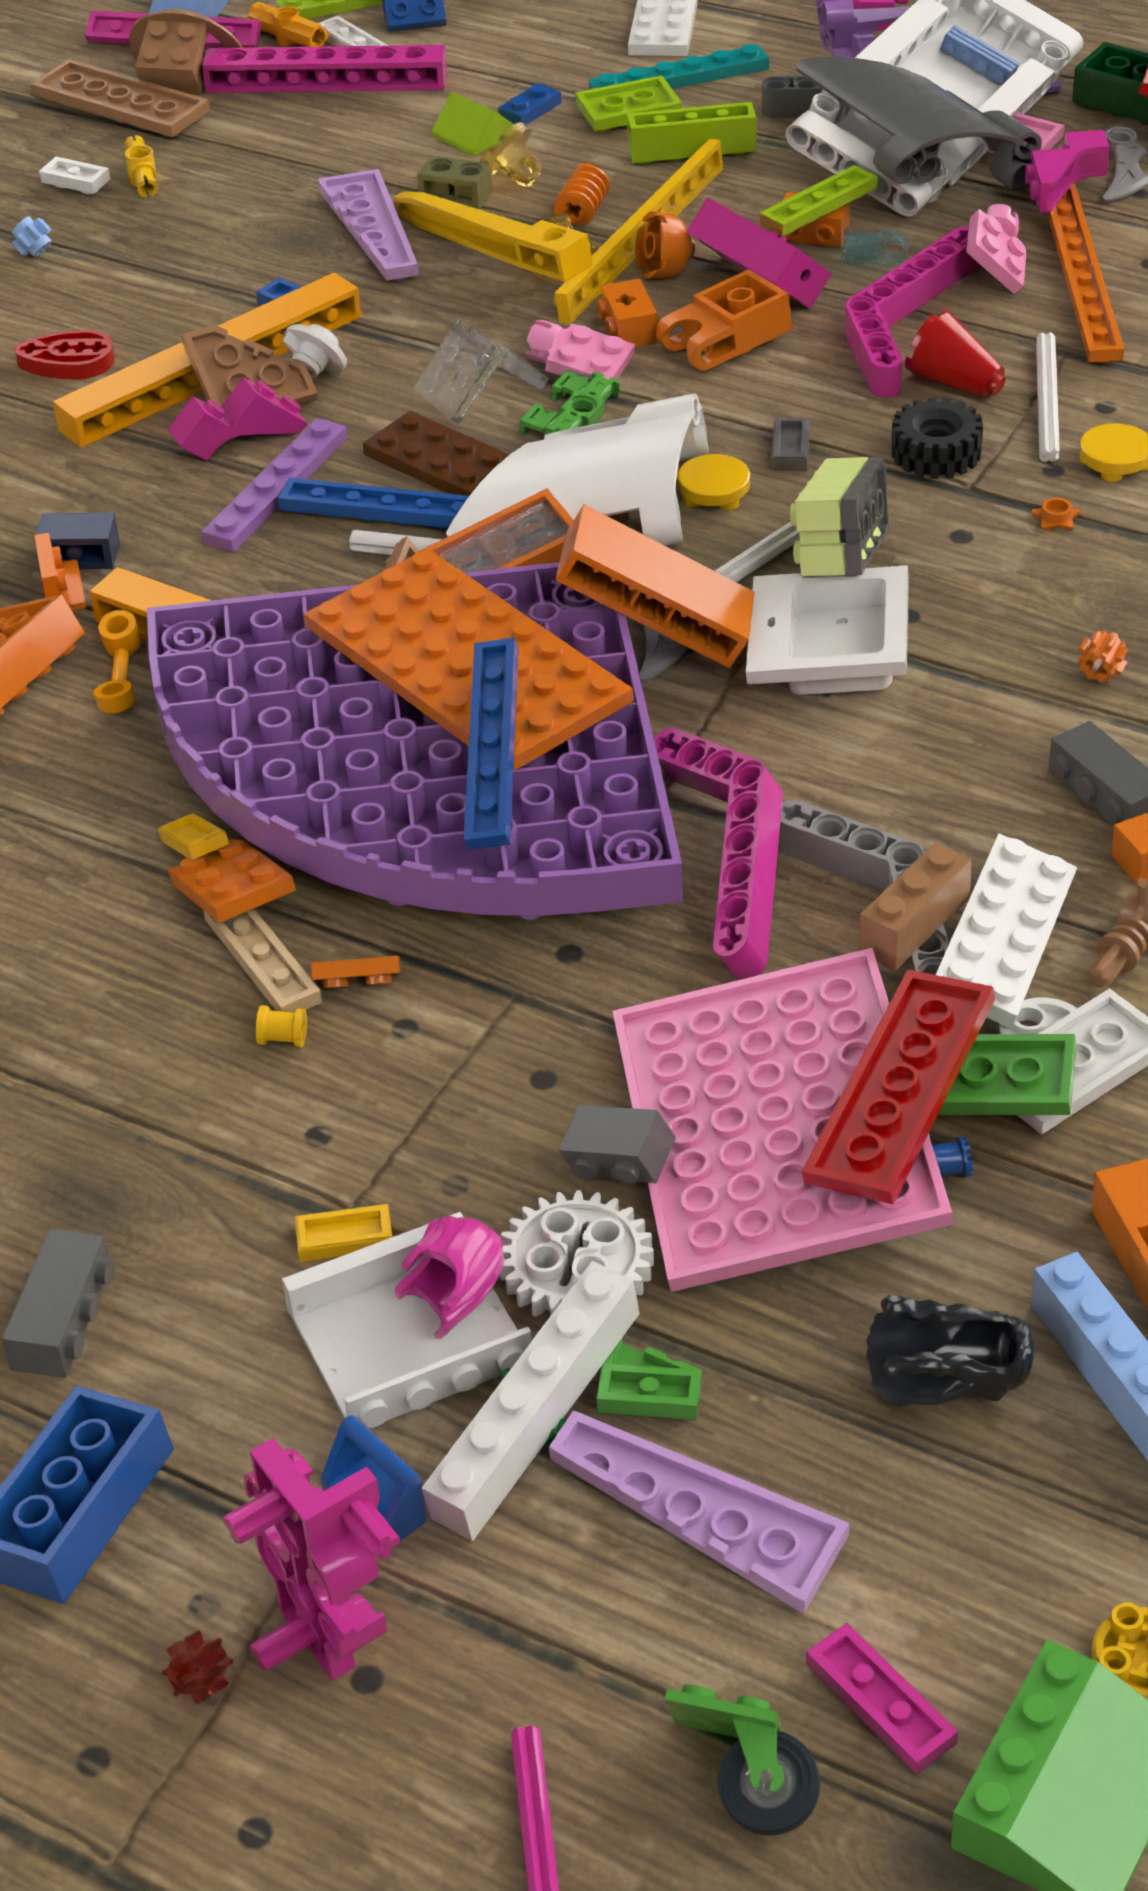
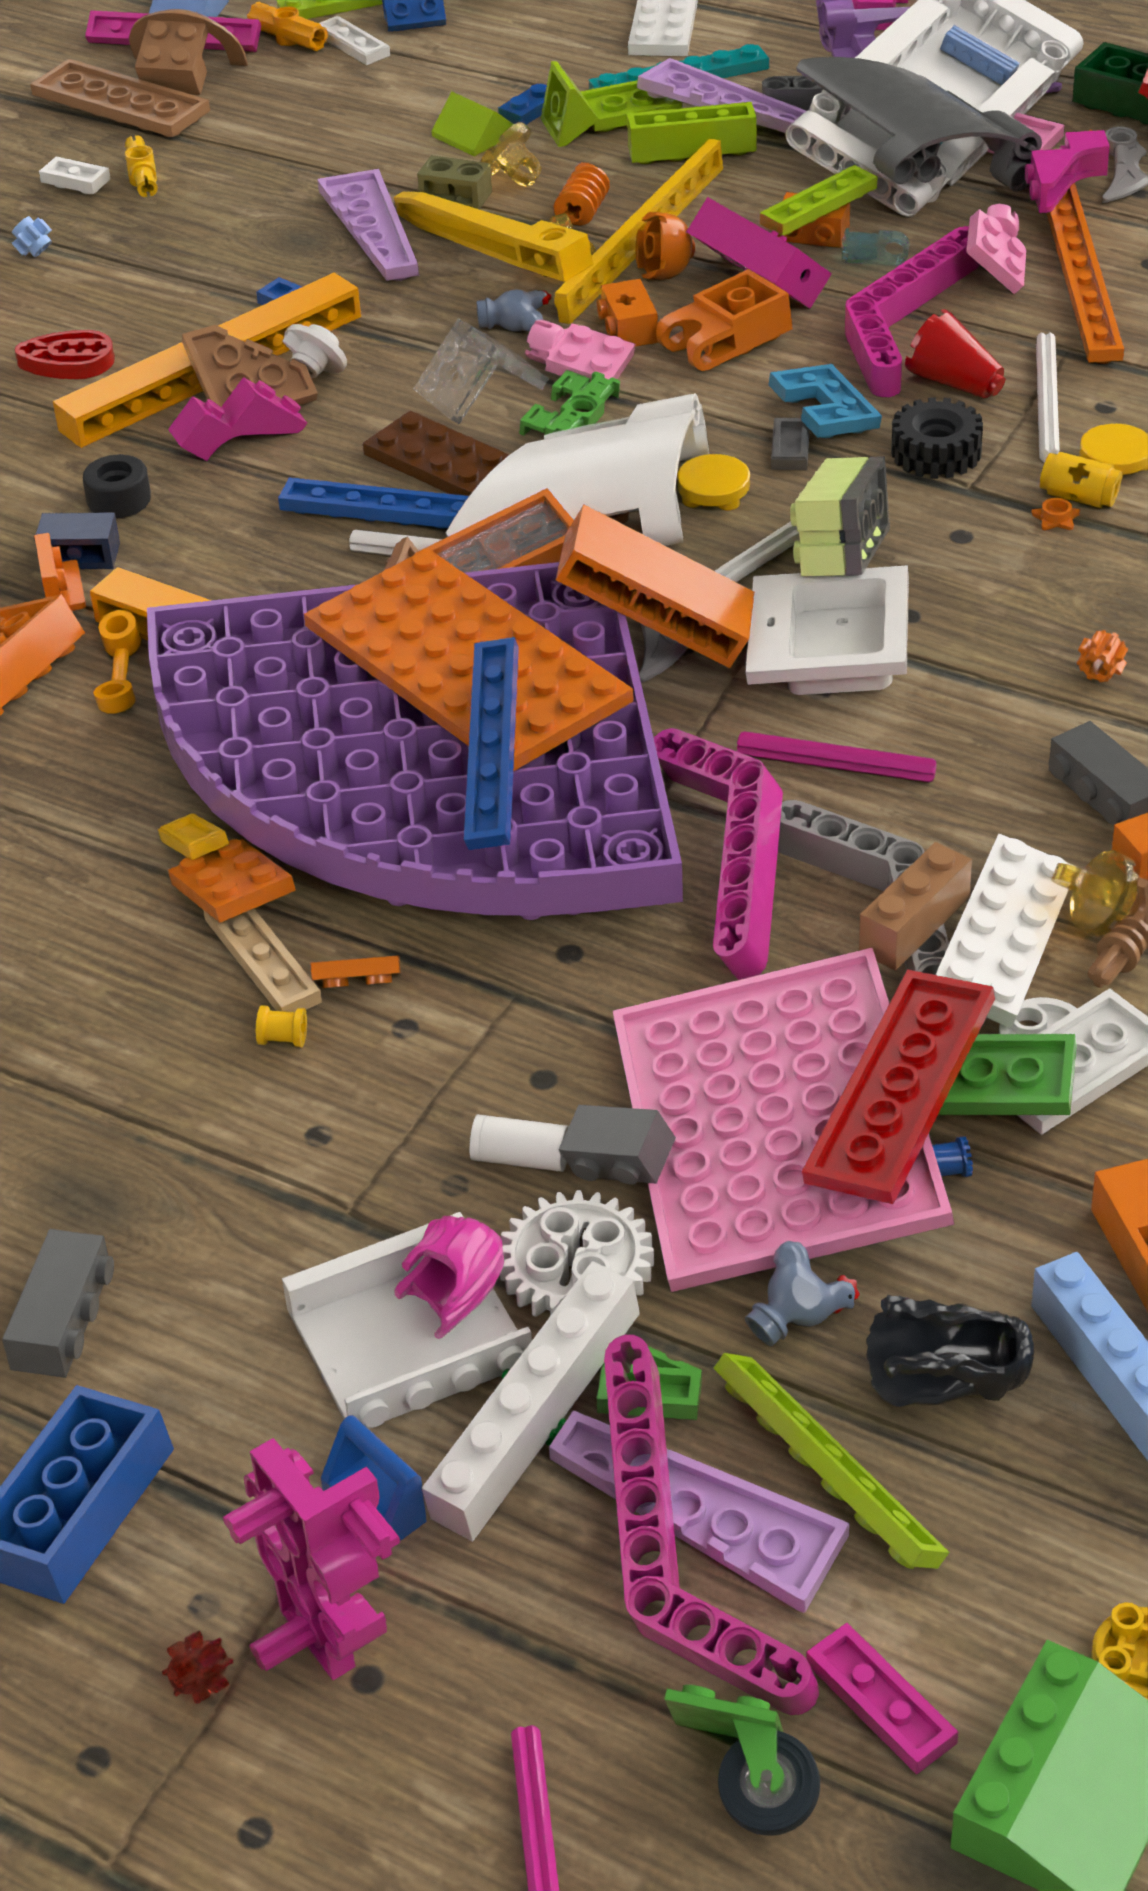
(117, 485): none -> black tyre
(261, 496): medium lavender plate -> none
(325, 68): dark pink brick -> none
(341, 1231): yellow tile -> none
(512, 310): none -> sand blue animal
(517, 1142): none -> white pin
(565, 108): none -> lime slope
(656, 1533): none -> dark pink beam
(701, 88): none -> lavender wing
(797, 1296): none -> sand blue animal
(837, 756): none -> dark pink axle
(841, 1473): none -> lime plate
(842, 404): none -> dark azure plate
(1097, 490): none -> yellow piece
(1100, 890): none -> clear yellow tile

